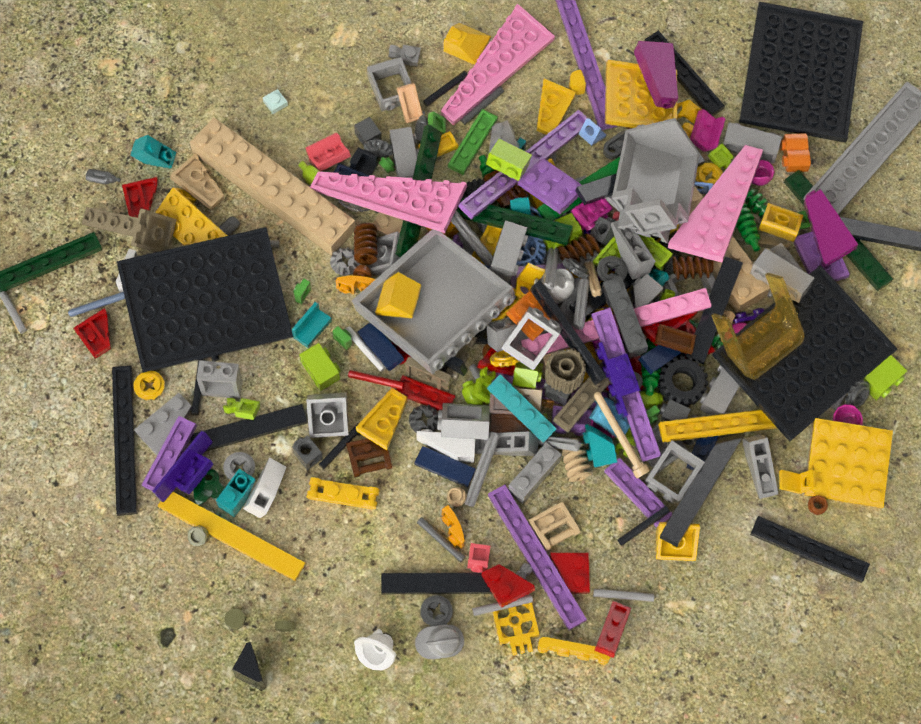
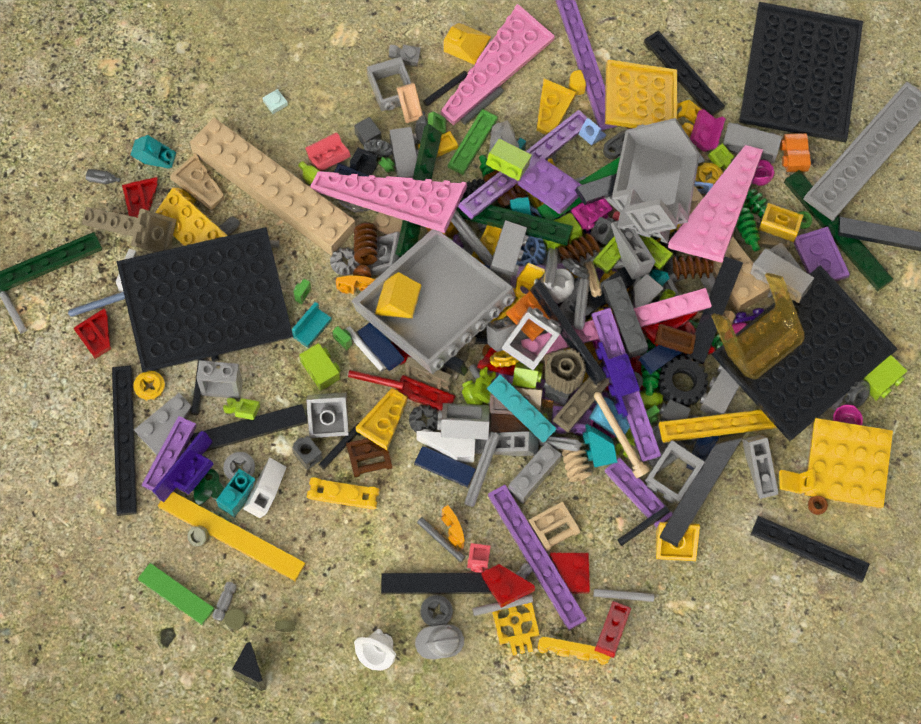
(176, 594): none -> bright green tile
(224, 601): none -> light grey axle
(456, 496): tan plate -> none
(611, 262): dark grey gear -> none
(659, 71): magenta slope -> none
(828, 229): magenta slope -> none

